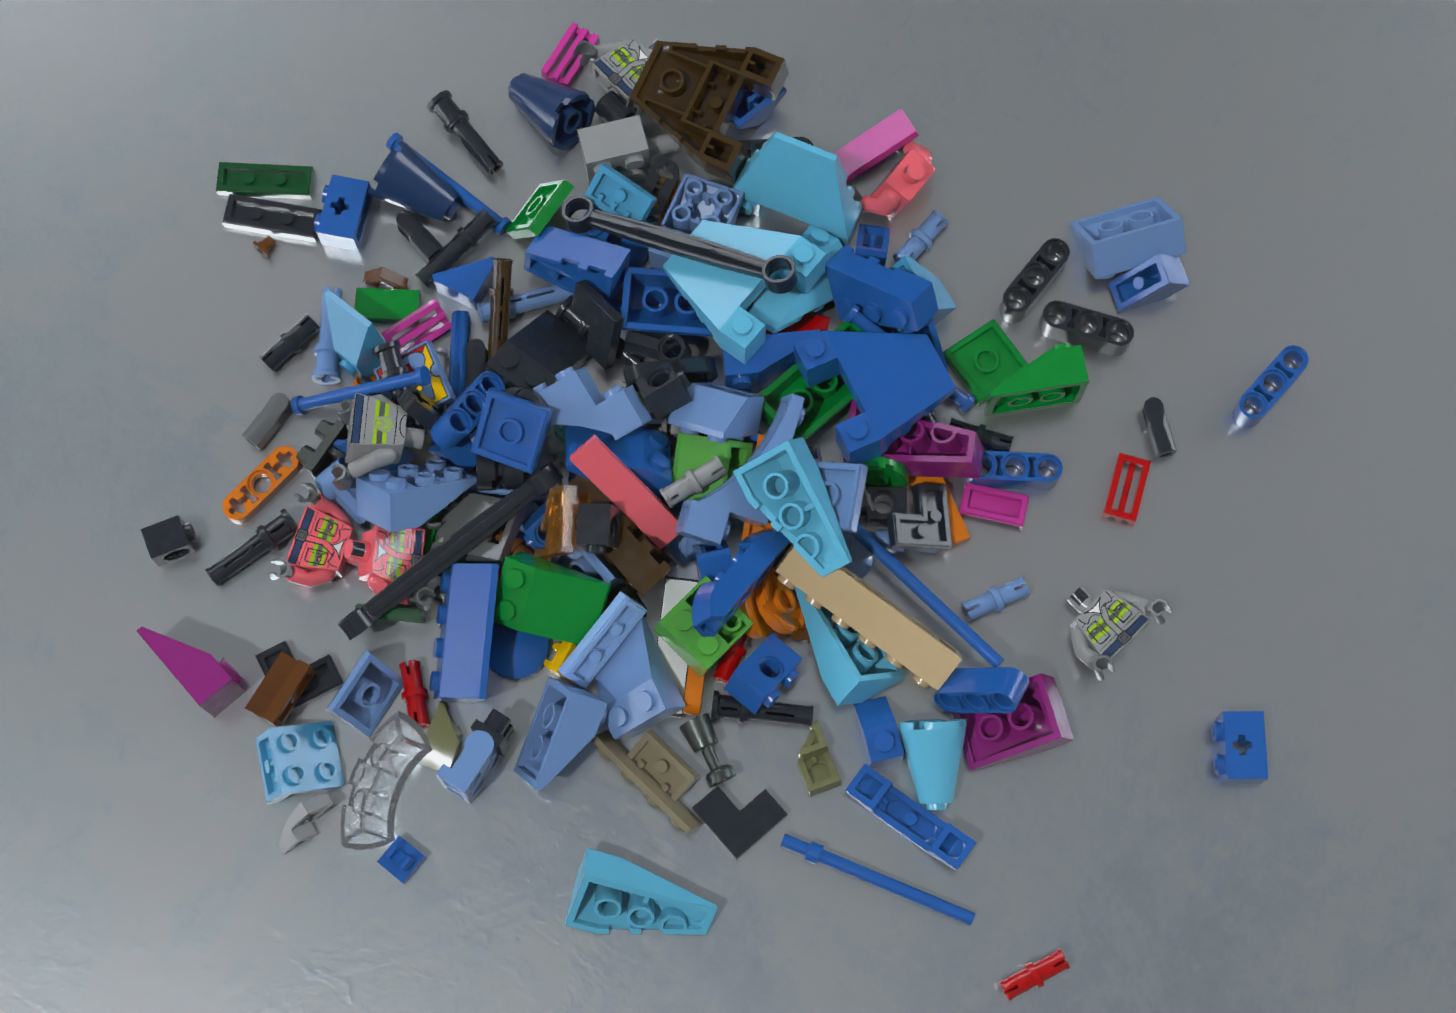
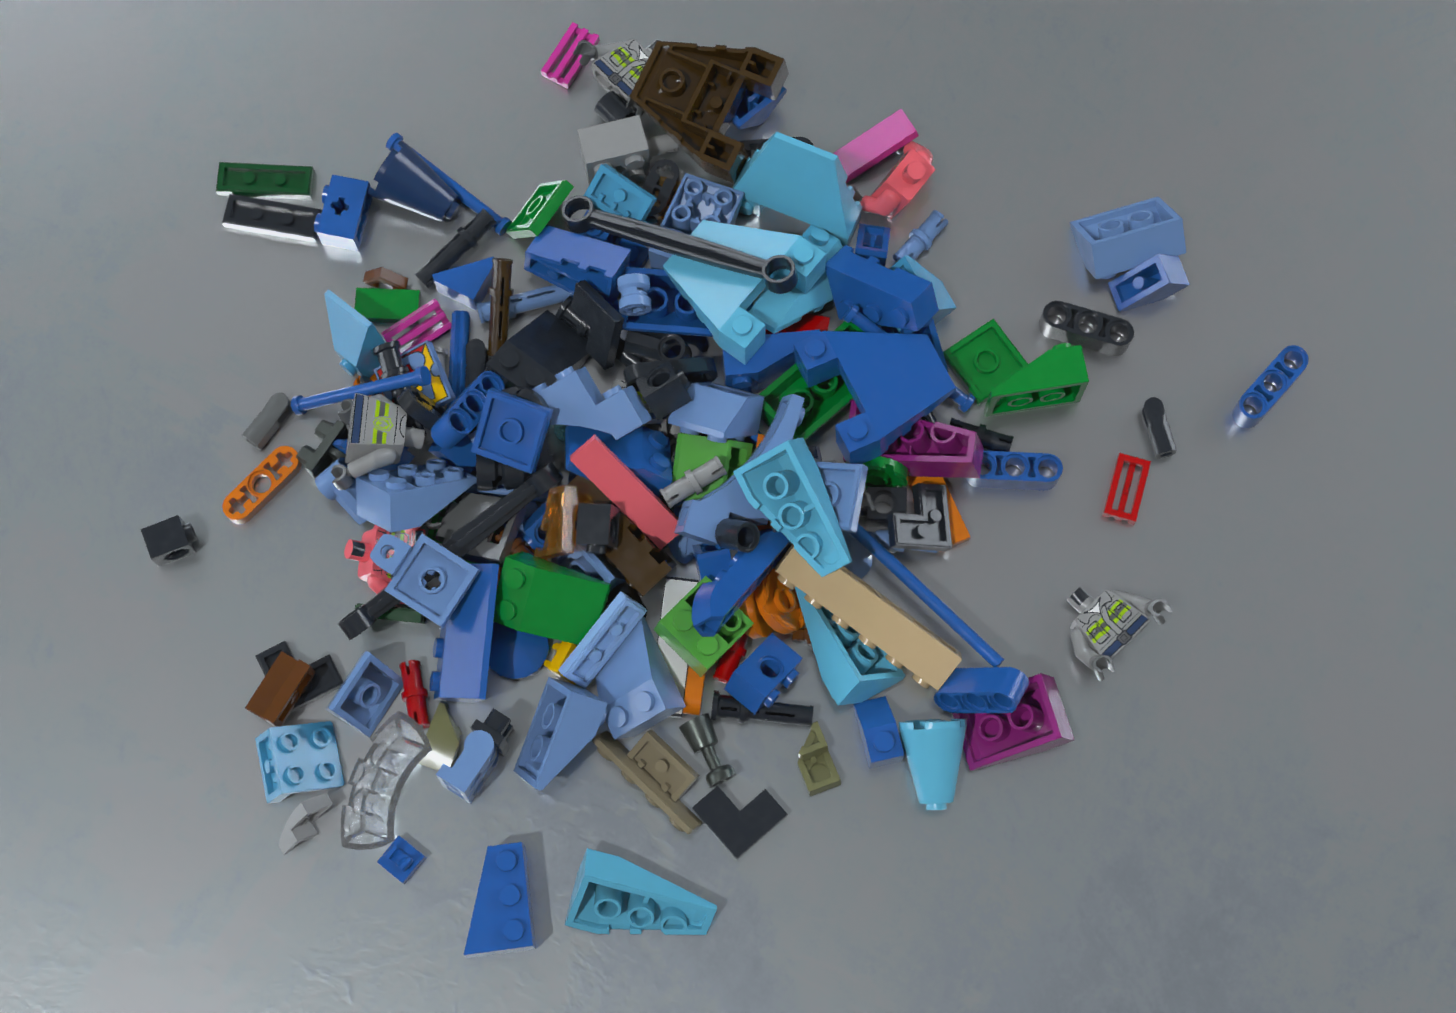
(206, 679): magenta slope -> none
(265, 245): reddish brown piece -> none
(267, 537): black pin -> none
(289, 342): black pin -> none
(318, 543): torso -> none
(326, 357): medium blue pin -> none
(413, 564): none -> medium blue plate
(417, 235): black bar -> none
(457, 122): black pin -> none
(503, 905): none -> blue wedge
(552, 108): dark blue cone -> none
(634, 294): none -> medium blue wheel
(737, 535): none -> black beam
(815, 853): blue bar -> none
(910, 818): blue slope -> none
(994, 504): dark pink tile -> none
(995, 598): medium blue pin -> none
(1034, 974): red pin -> none
(1038, 267): black beam -> none
(1249, 731): blue brick -> none

